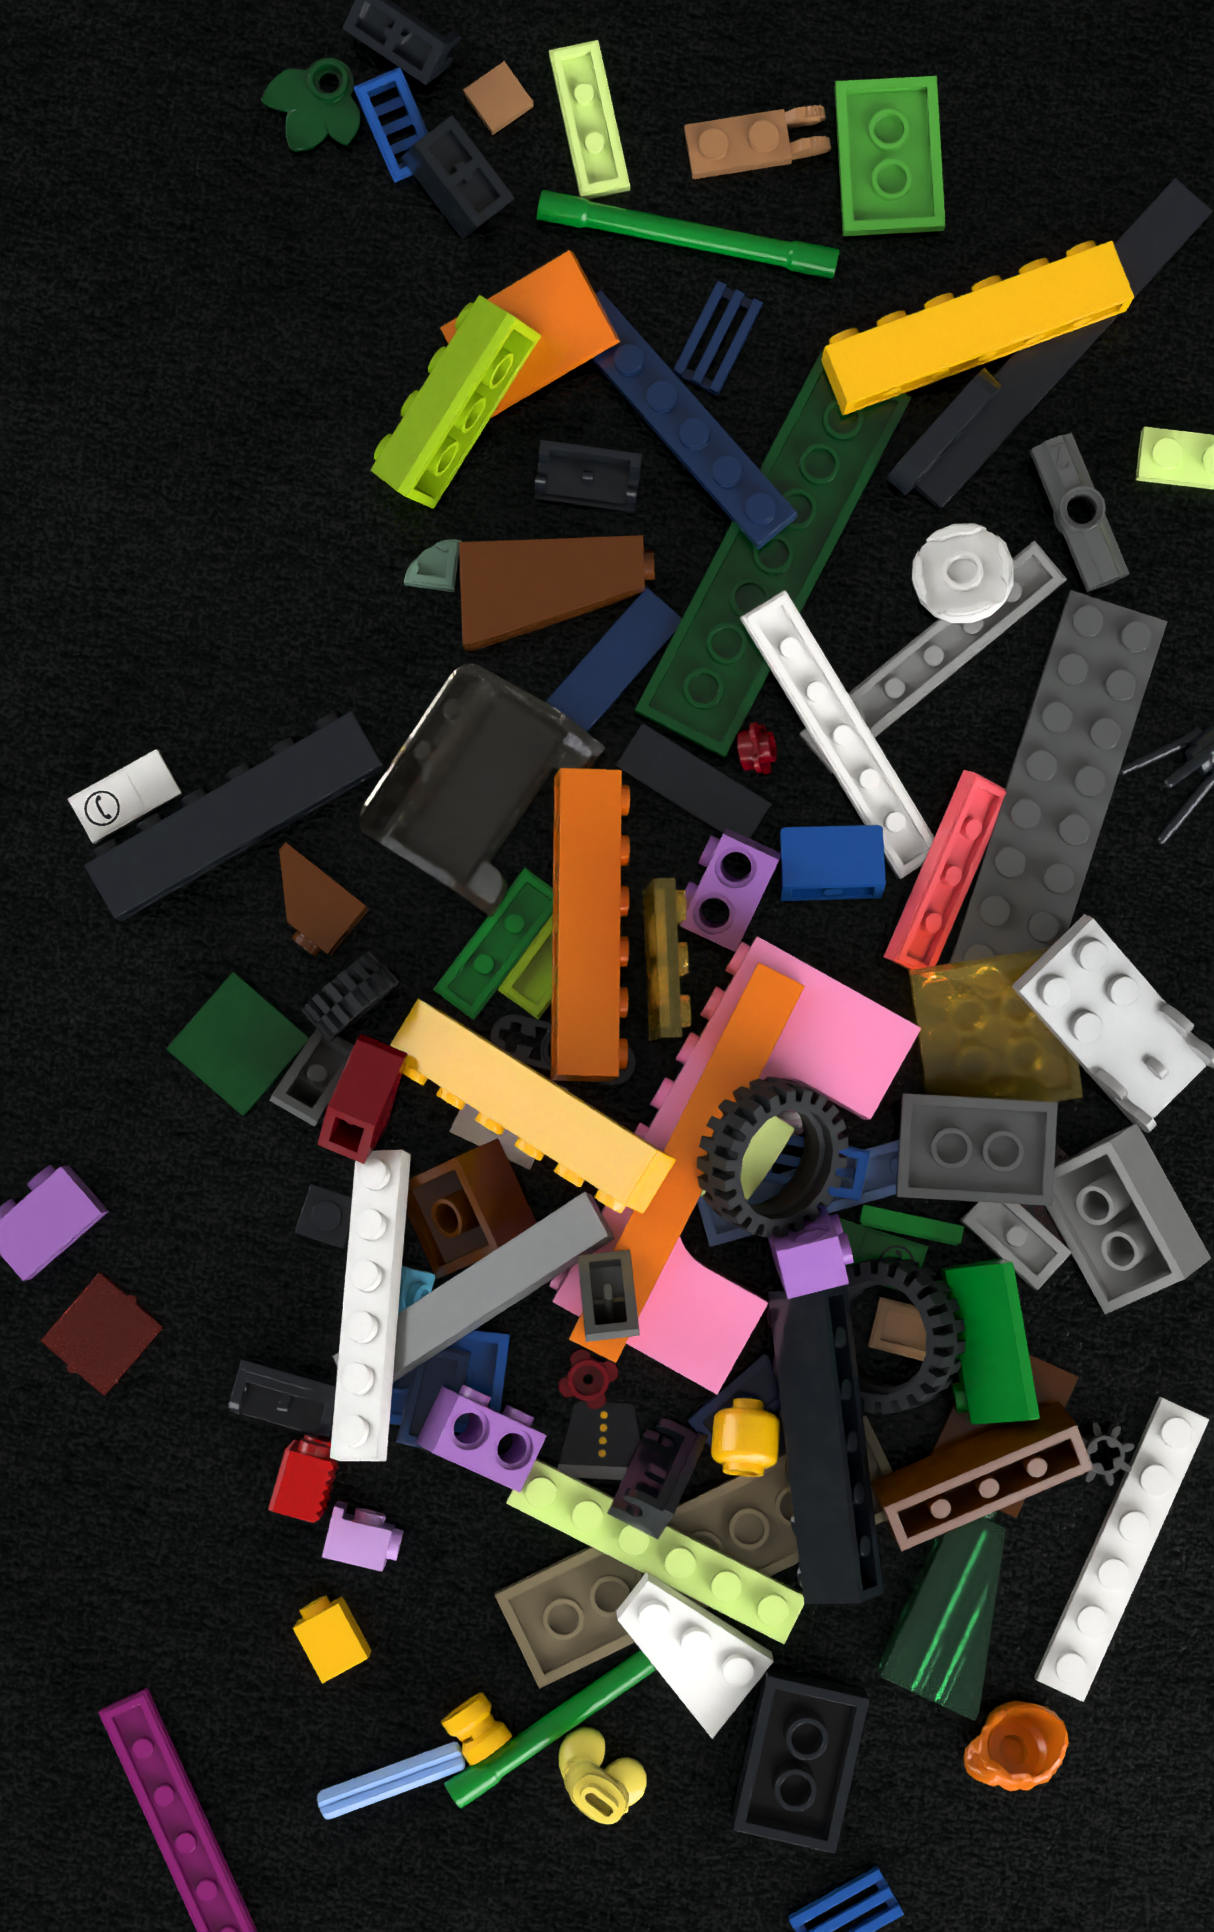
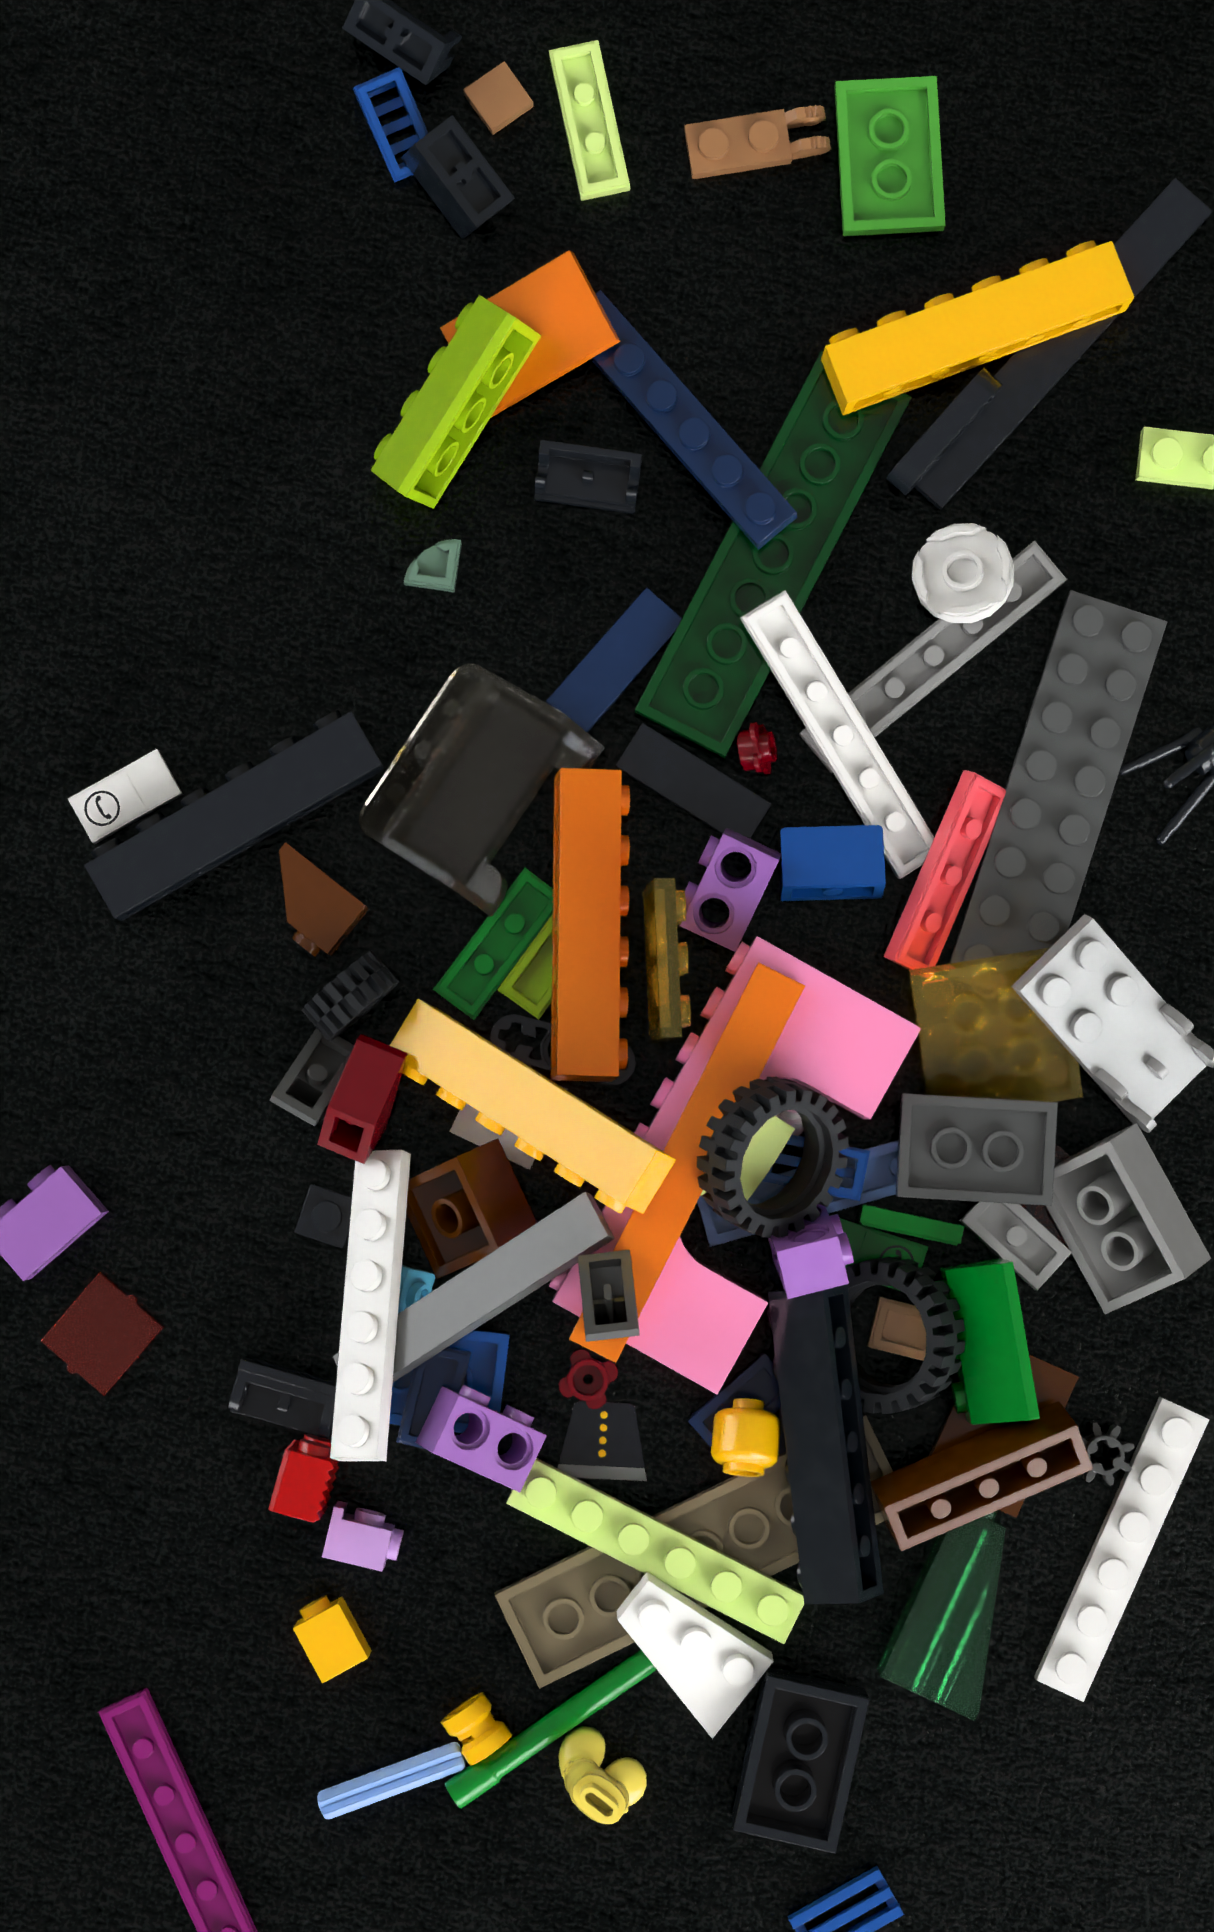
(238, 1044): dark green tile -> none
(311, 110): dark green plate -> none
(541, 582): reddish brown slope -> none
(657, 1477): black hinge -> none
(736, 299): dark blue tile -> none
(793, 255): green piece -> none
(1017, 1746): orange hair -> none
(1068, 481): dark grey piece -> none

